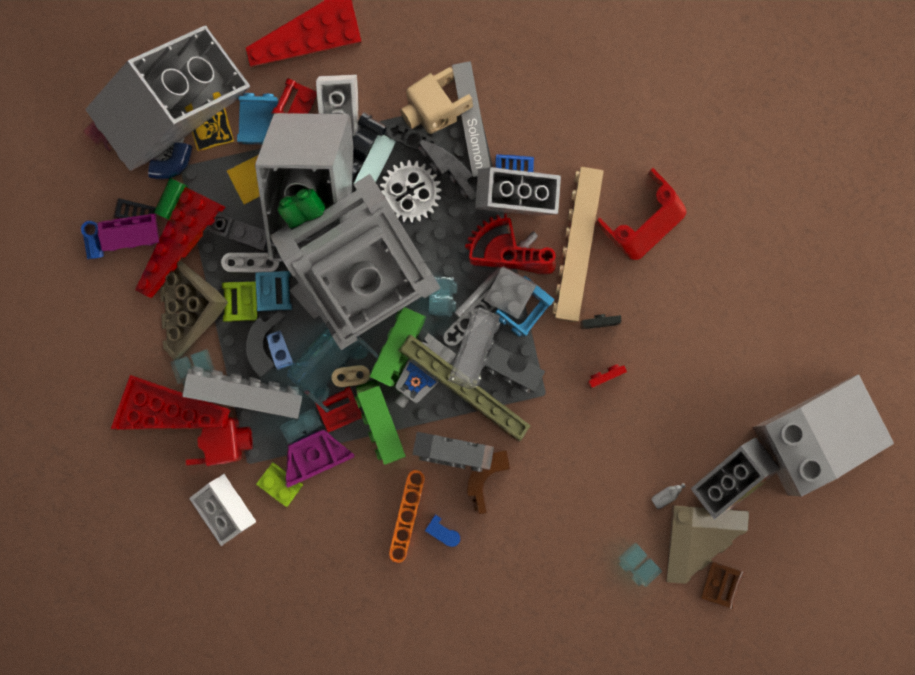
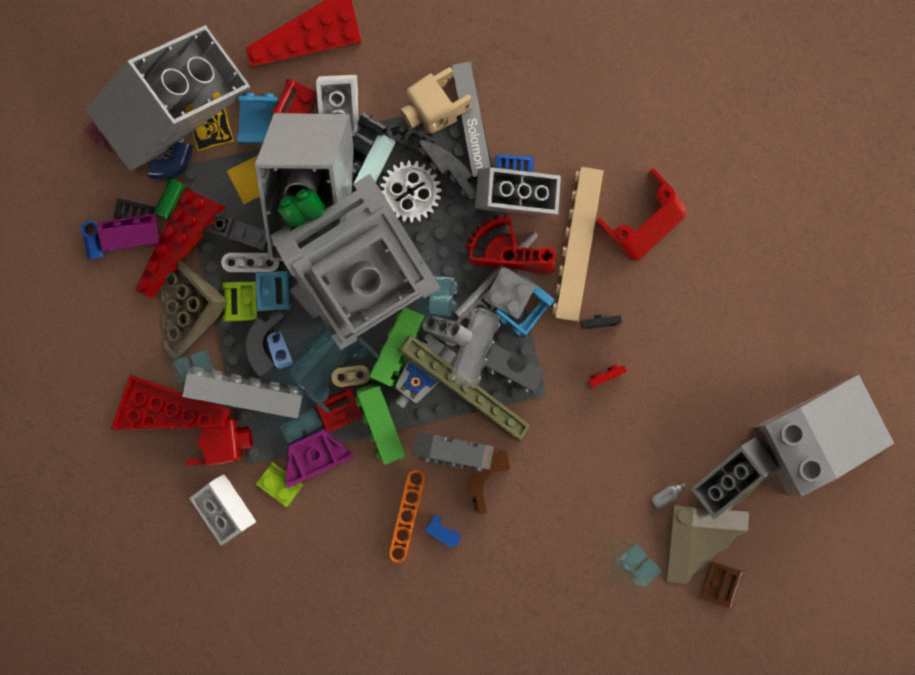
(447, 330): none -> light grey beam

